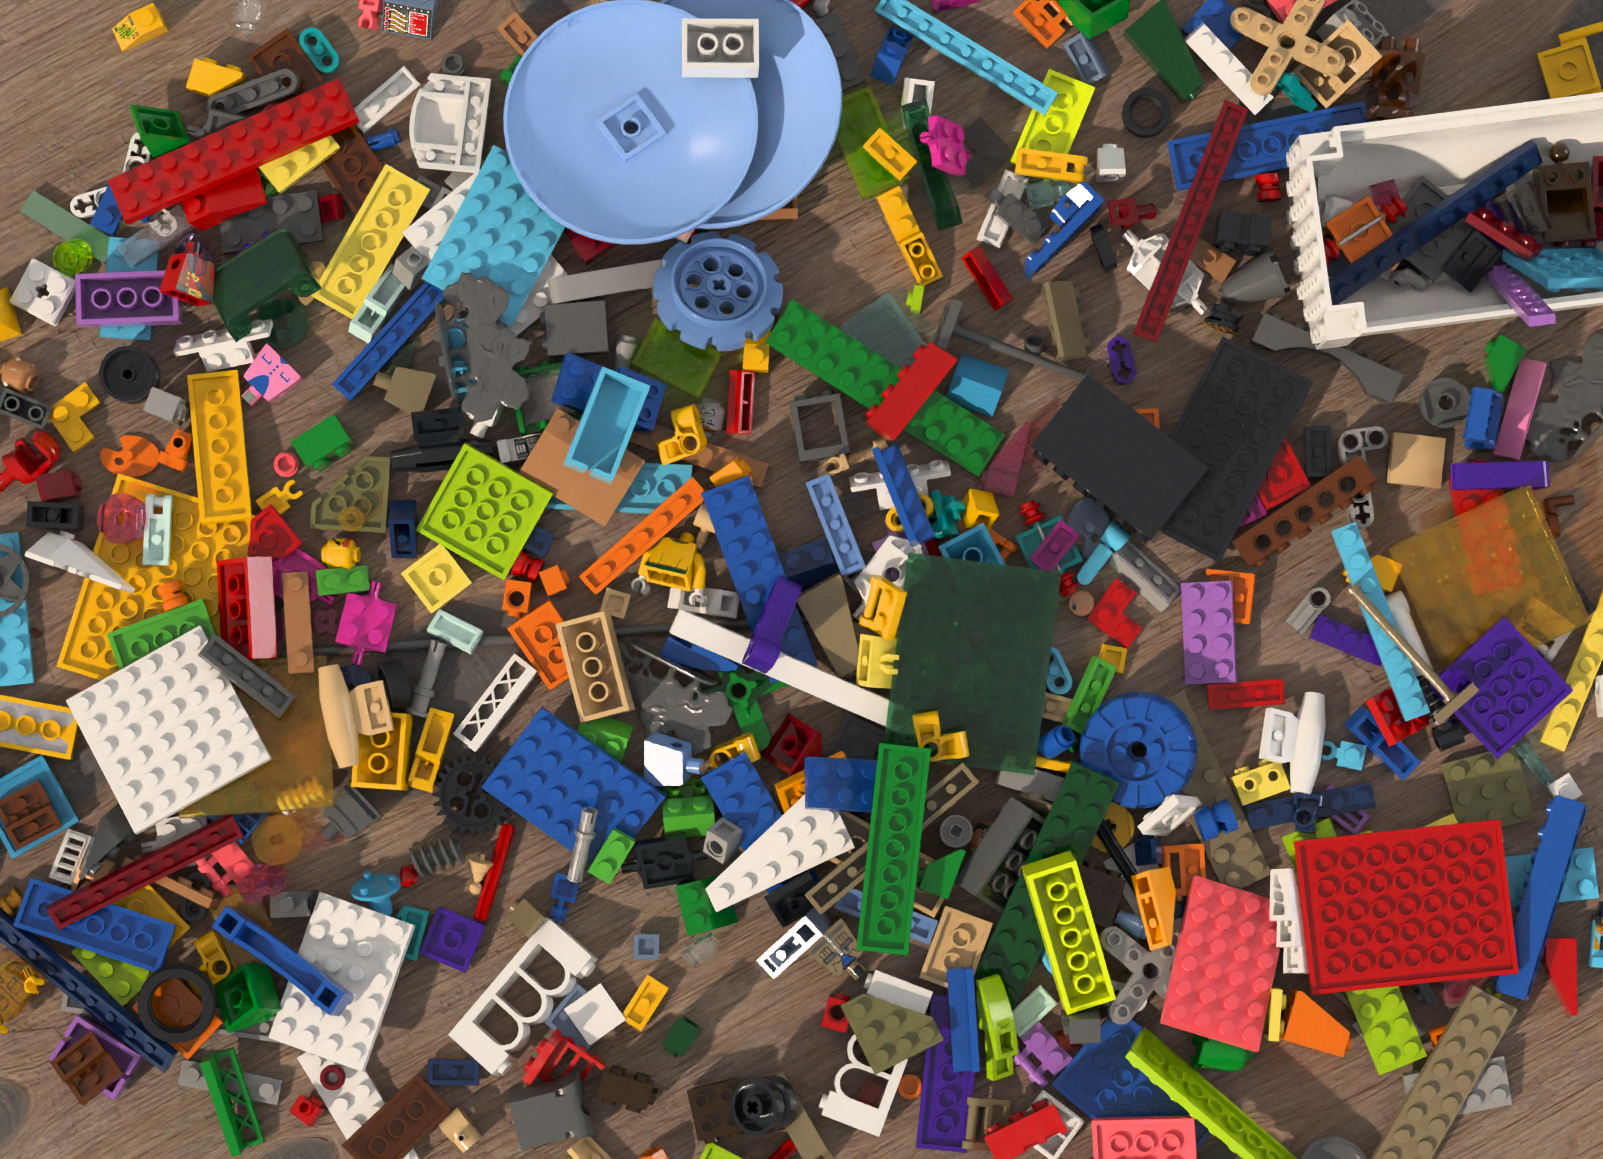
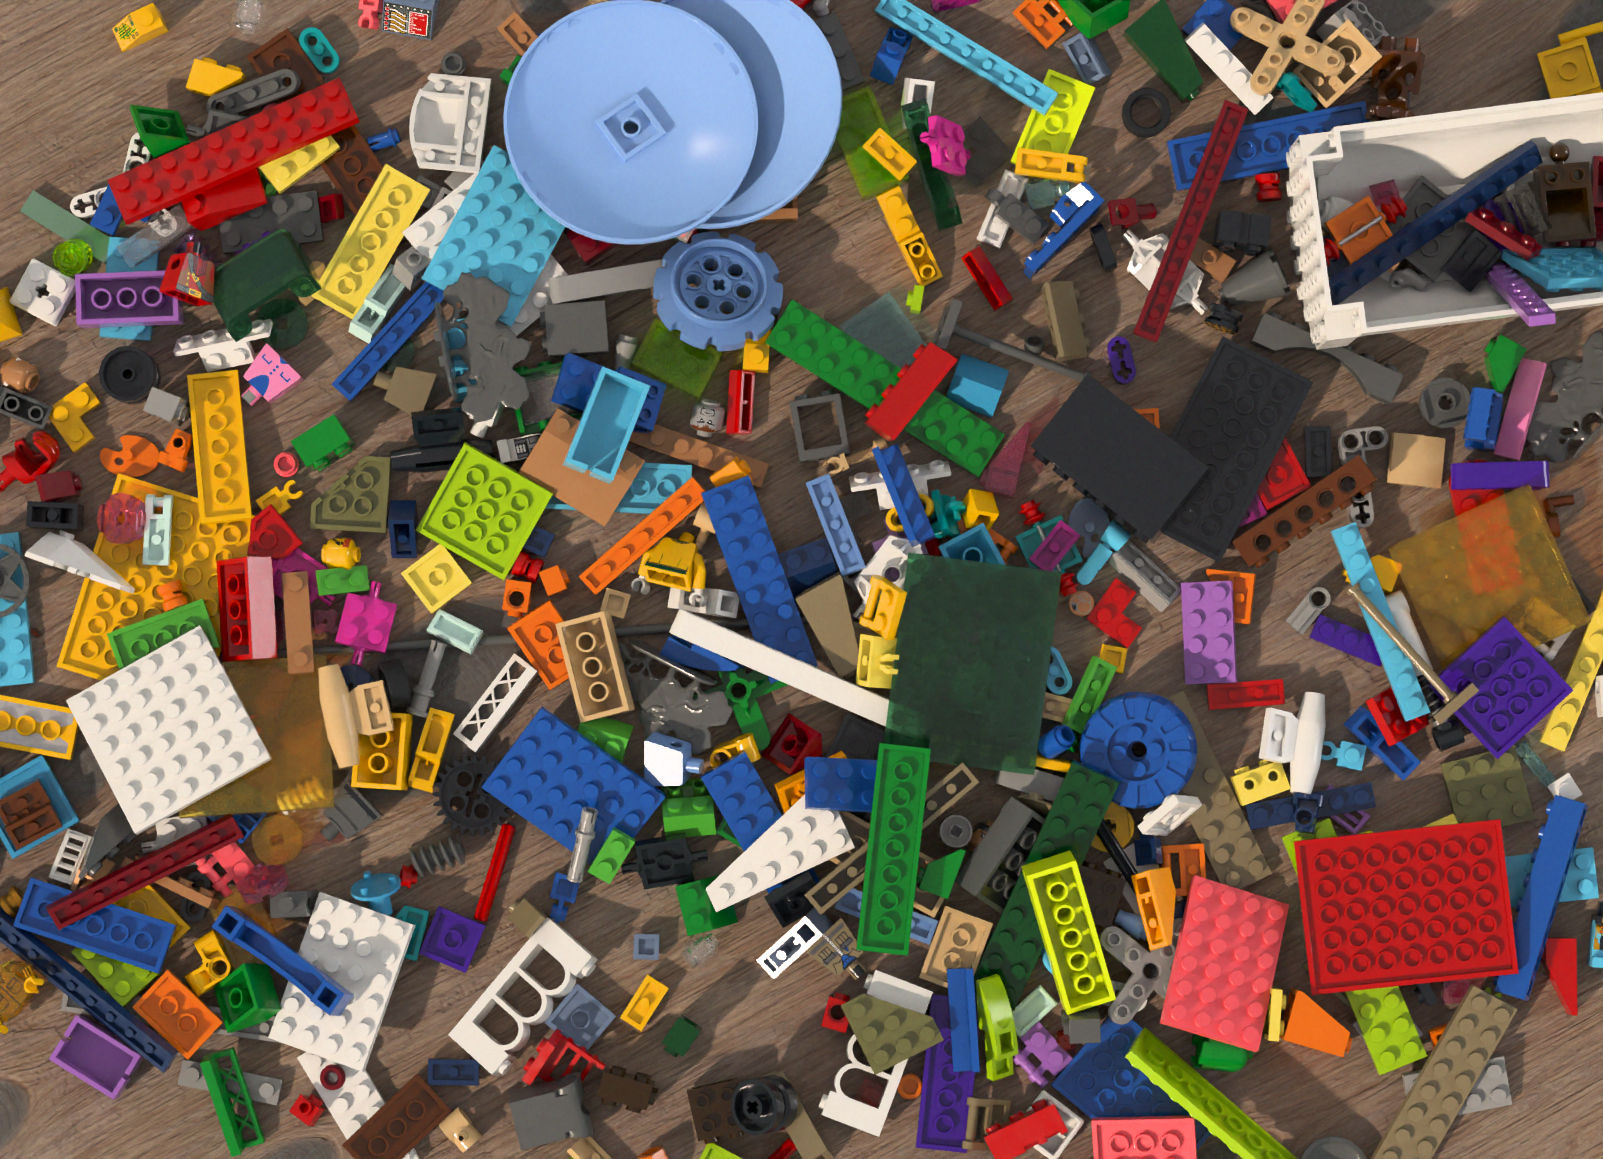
(87, 1068): reddish brown slope -> none
(178, 1034): black tyre -> none
(246, 675): dark grey plate -> none
(358, 522): clear yellow plate -> none
(385, 99): white tile -> none
(479, 869): tan piece -> none
(595, 1014): white sticker -> none
(686, 424): yellow piece -> none
(720, 48): white brick -> none
(722, 840): light grey brick -> none
(764, 644): dark purple beam -> none
(949, 745): yellow piece -> none
(1110, 163): white slope -> none
(1215, 820): blue wheel -> none
(1287, 911): white slope -> none

